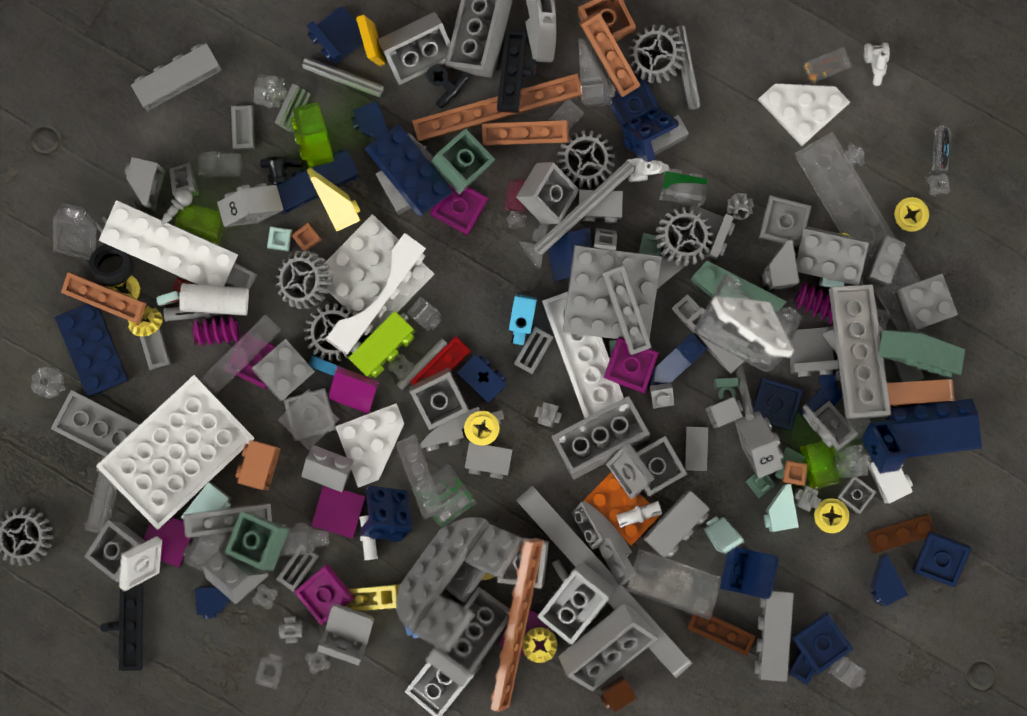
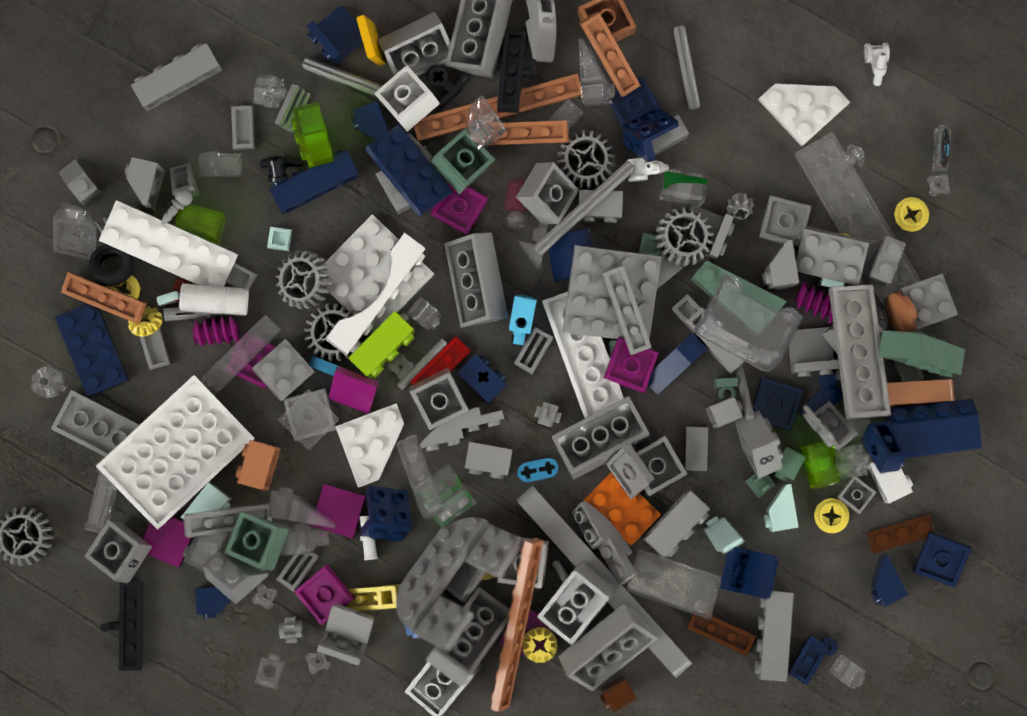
(80, 182): none -> light grey slope
(140, 563): white tile -> none
(250, 205): light grey brick -> none
(295, 508): none -> clear slope
(306, 237): nougat tile -> none
(327, 468): light grey brick -> none
(336, 202): light yellow slope -> none
(407, 98): none -> white brick
(476, 279): none -> light grey slope
(483, 123): none -> clear slope
(485, 437): light yellow gear -> none
(537, 464): none -> dark azure beam
(605, 239): light grey slope -> none
(639, 514): white pin -> none
(655, 62): light grey gear -> none
(662, 395): light grey plate -> none
(756, 322): white plate -> none
(795, 473): nougat tile -> none
(806, 498): light grey gear -> none
(822, 643): dark blue tile -> none
(827, 65): clear tile -> none
(901, 312): none -> nougat tile

